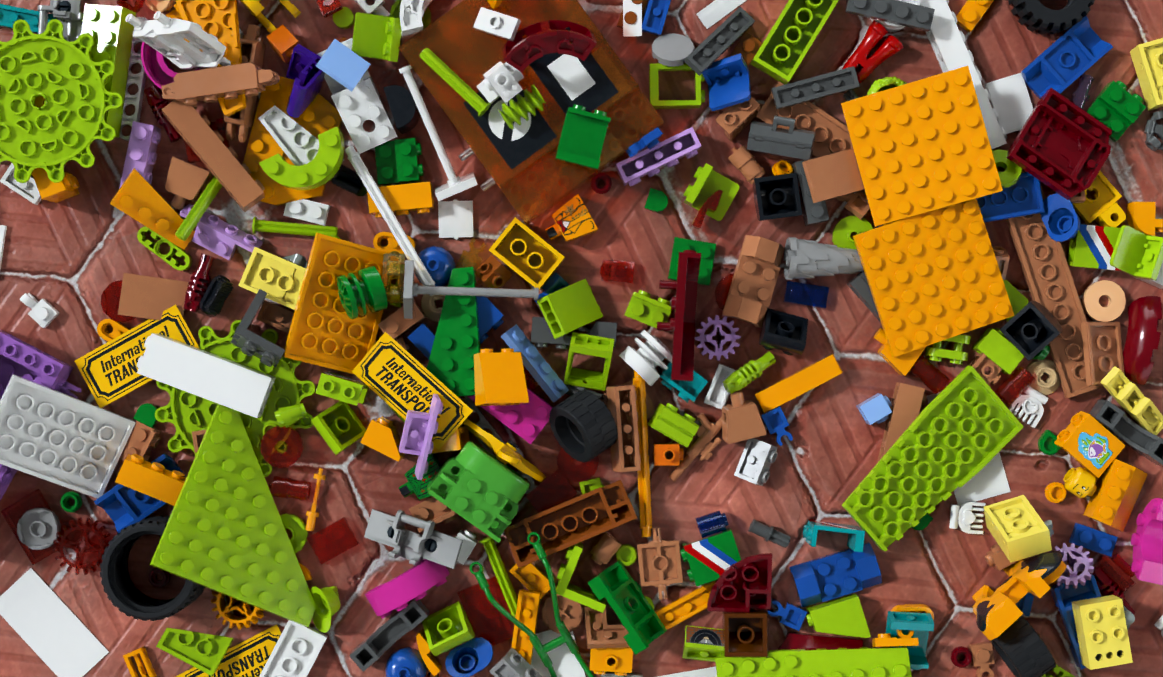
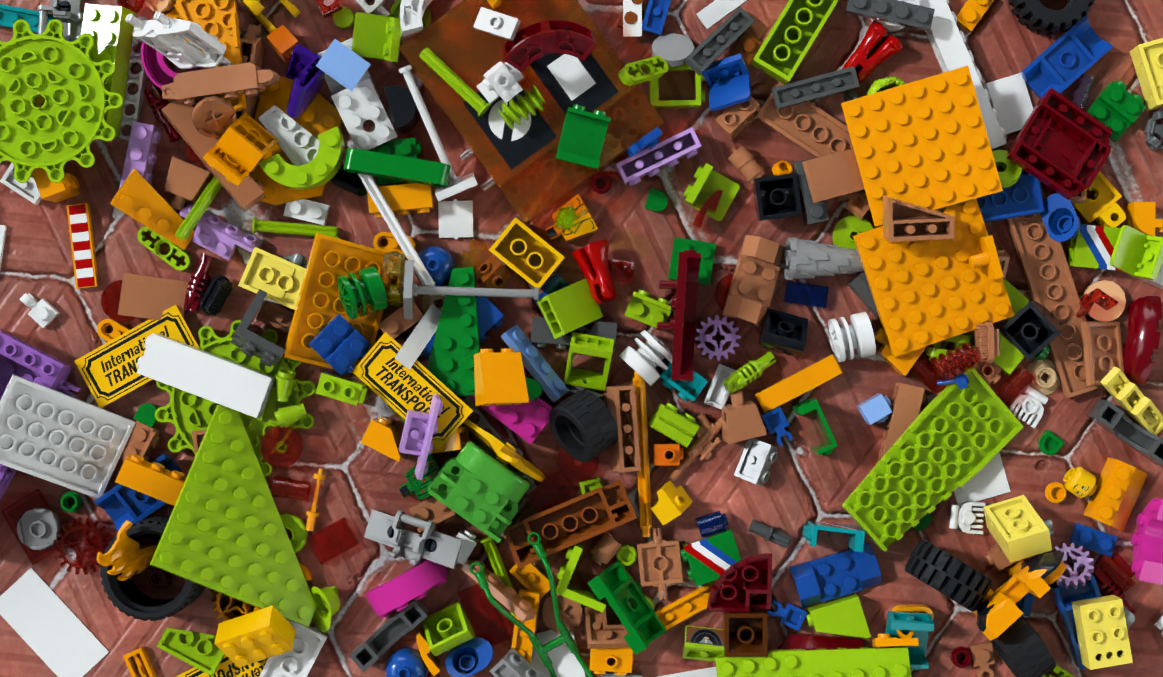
(82, 246): none -> tile
(127, 555): none -> light orange piece
(213, 116): none -> nougat tile
(240, 149): none -> light orange bracket
(255, 636): none -> yellow brick
(284, 384): none -> lime cone
(339, 427): lime brick -> none
(340, 345): none -> blue plate
(396, 167): none -> green beam
(419, 337): none -> white sticker
(504, 594): none -> nougat plate
(533, 388): none -> green tile
(565, 219): none -> clear neon green slope
(595, 267): none -> red piece
(639, 76): none -> lime beam
(671, 502): none -> yellow brick
(779, 141): dark grey piece -> none
(812, 405): none -> green panel
(846, 337): none -> white wheel
(913, 222): none -> nougat wedge
(948, 575): none -> black tyre
(955, 360): none -> clear red piece
(961, 381): none -> blue hand
(987, 258): none -> light orange tile
(987, 342): none -> nougat piece
(1088, 300): none -> clear red bracket
(1089, 443): light orange panel -> none

